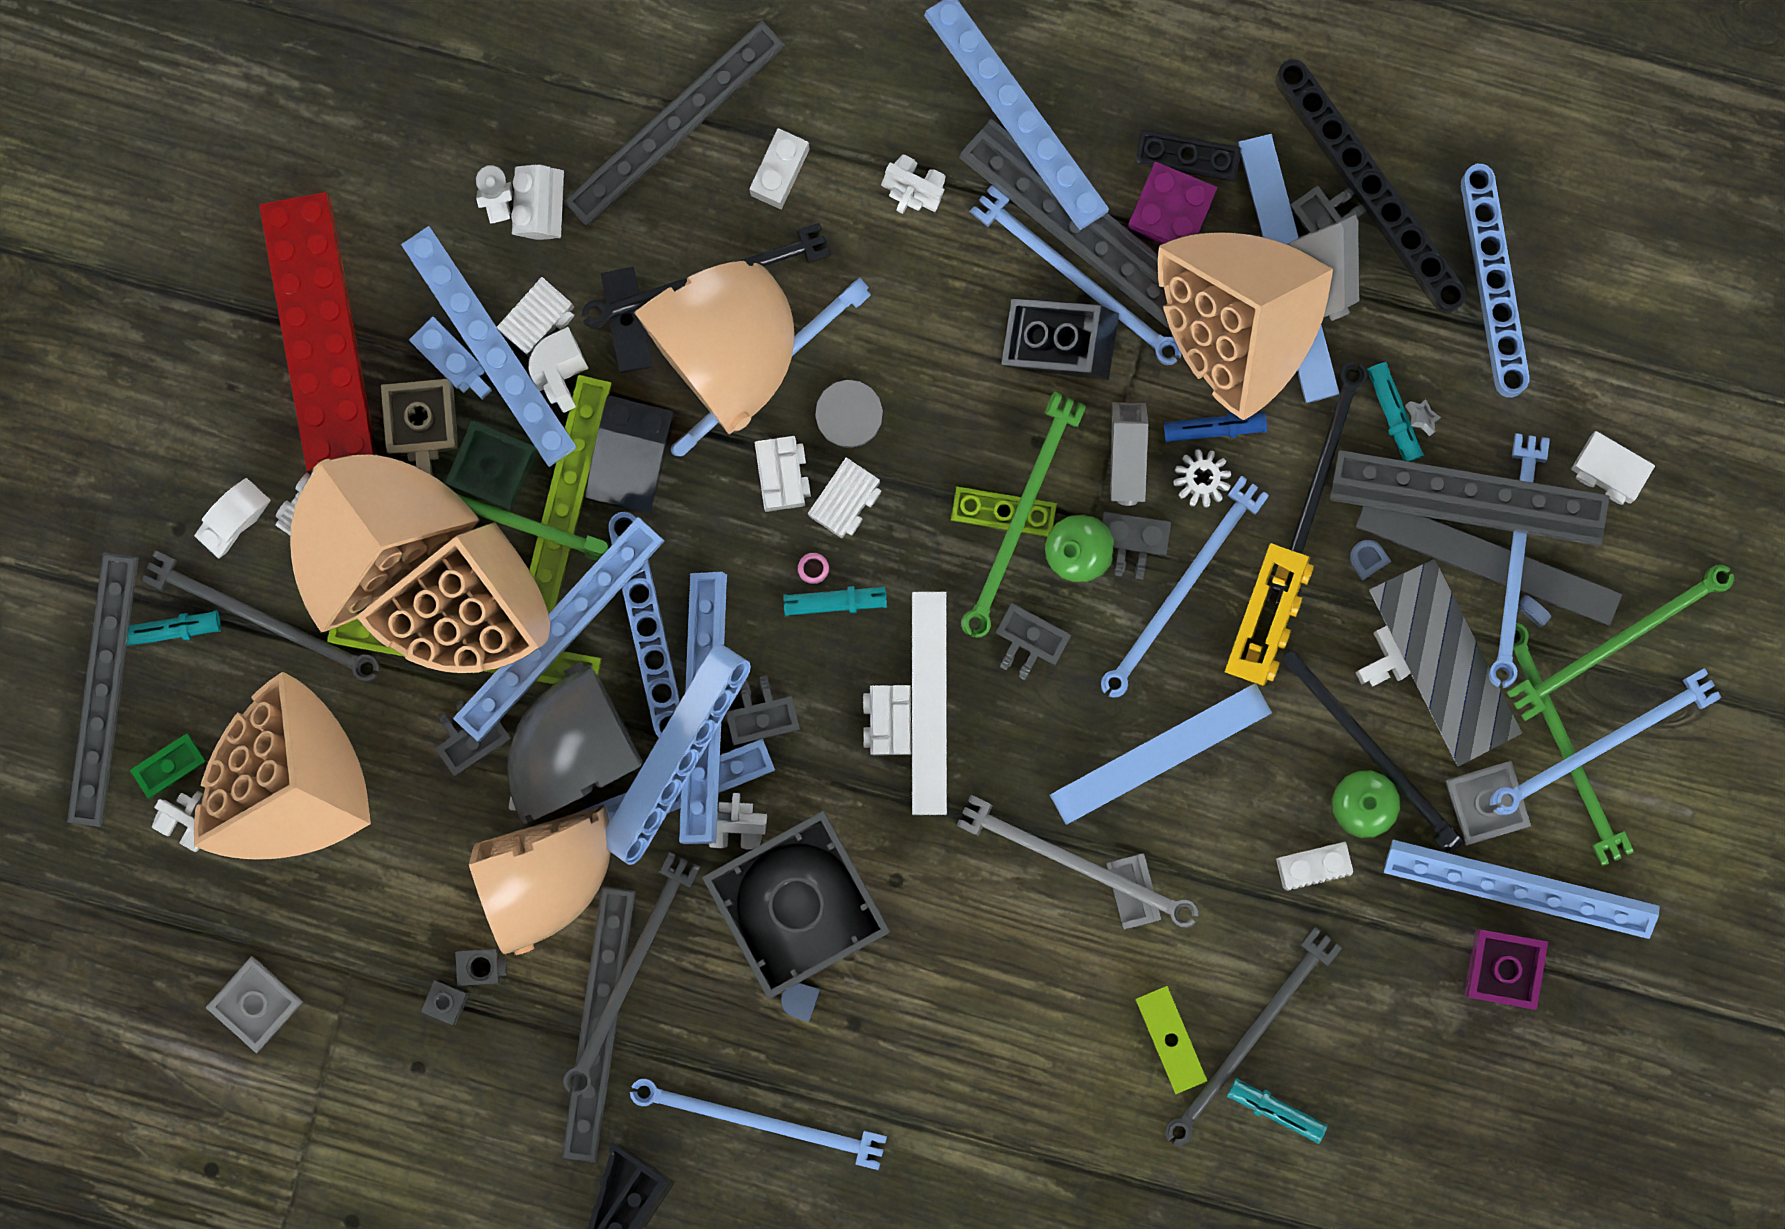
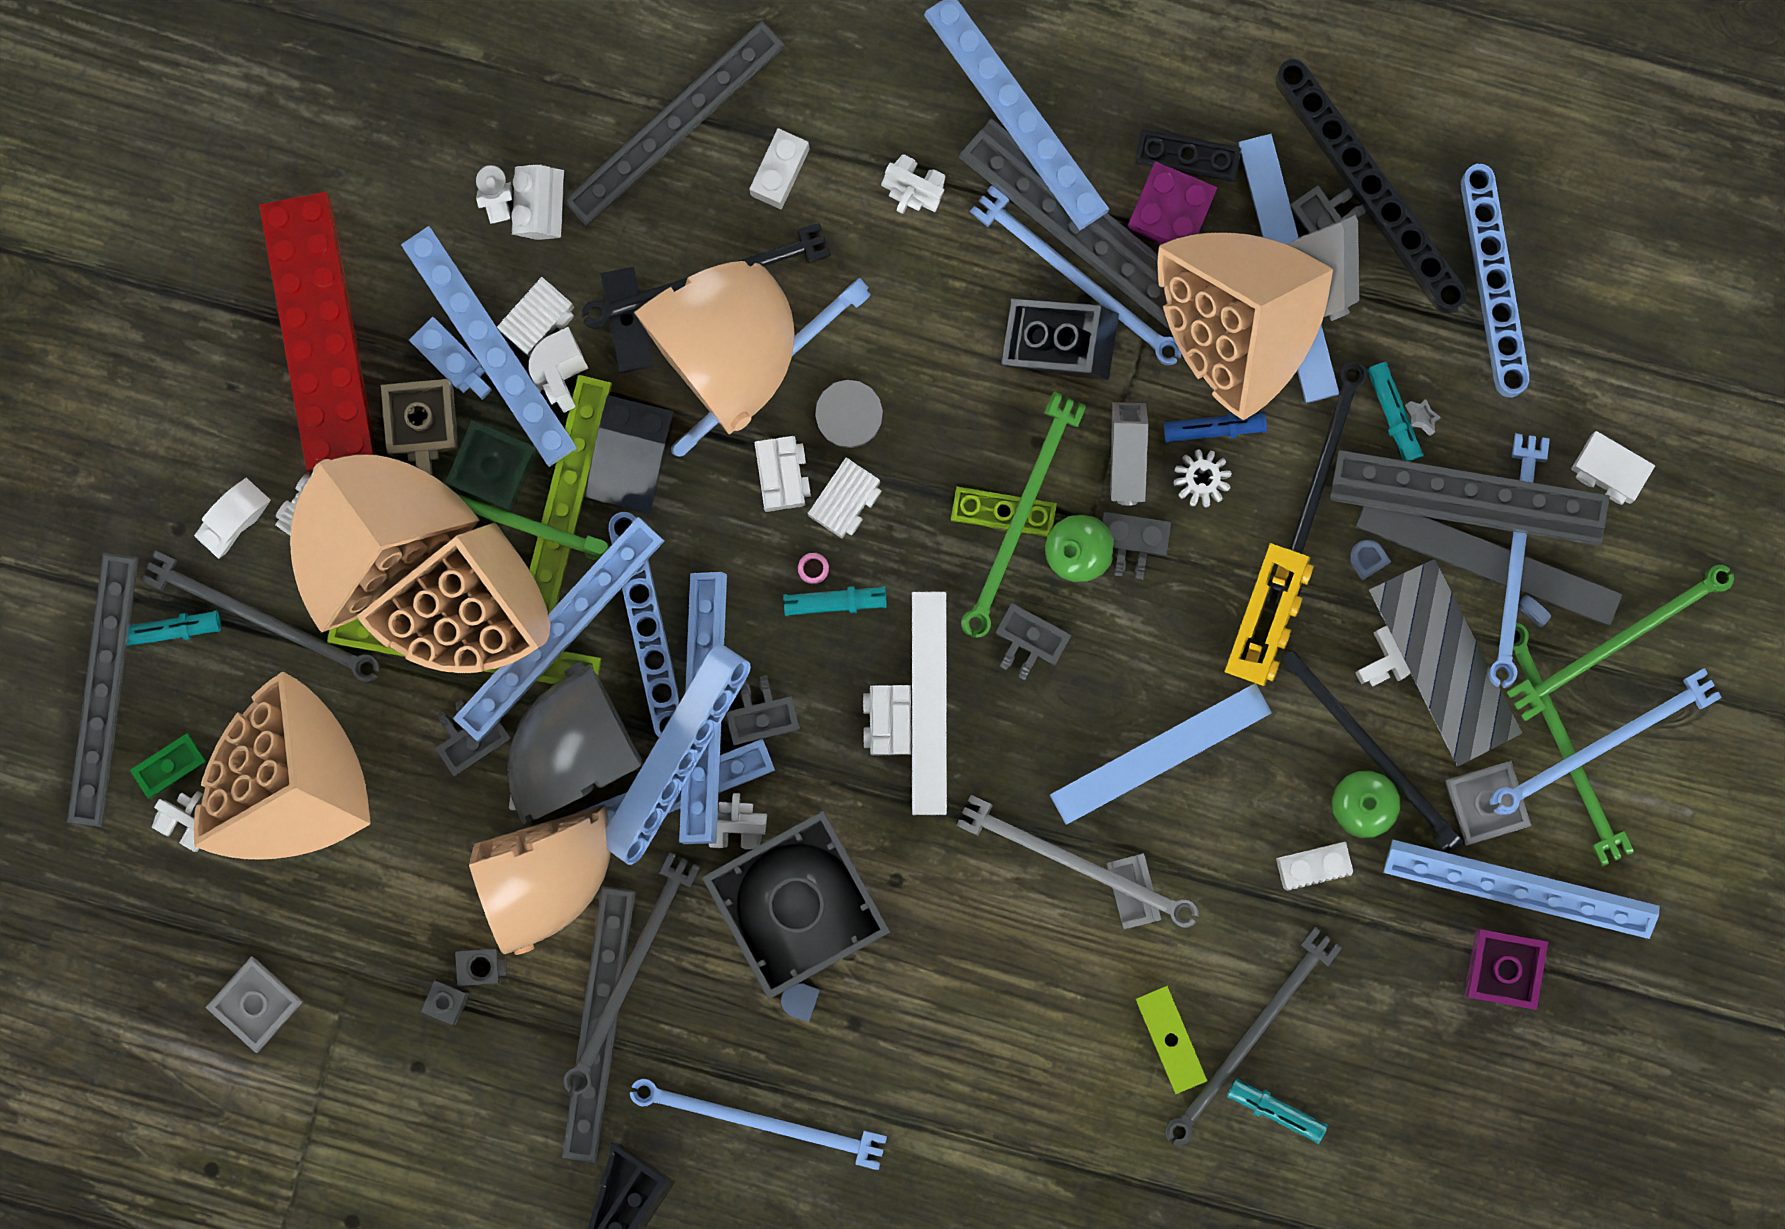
(1242, 503): light blue hinge -> none

